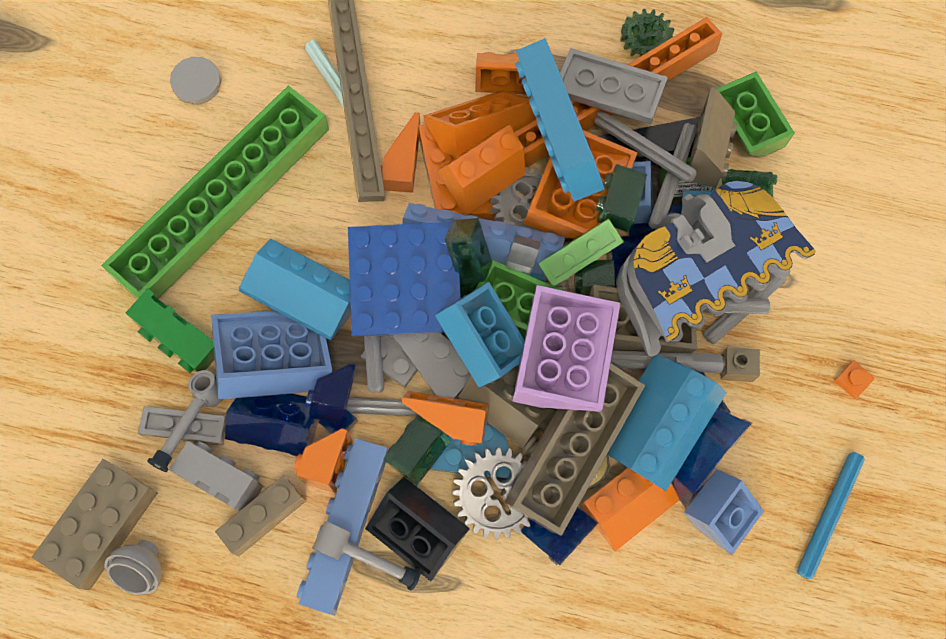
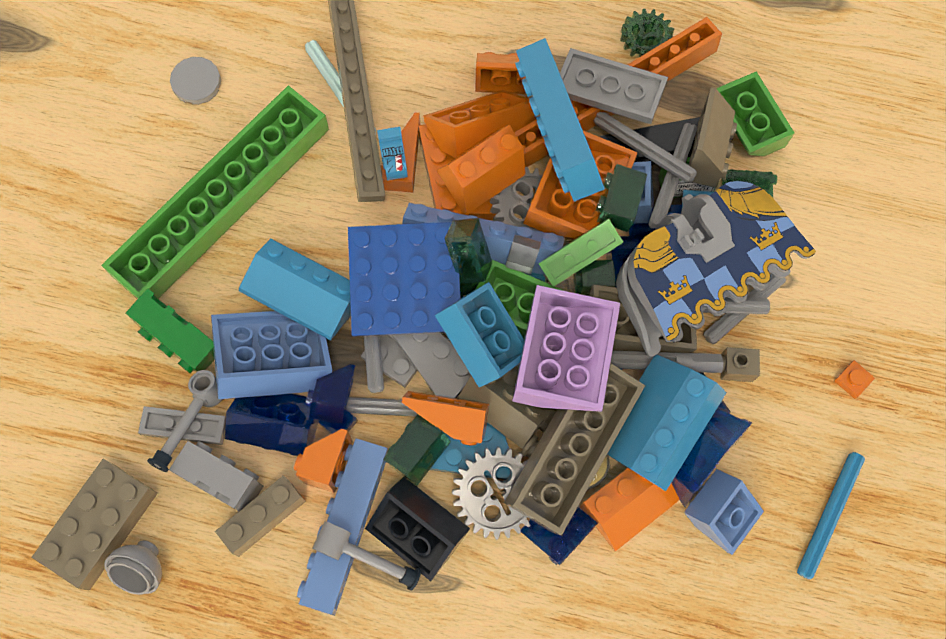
(392, 153): none -> dark azure leg

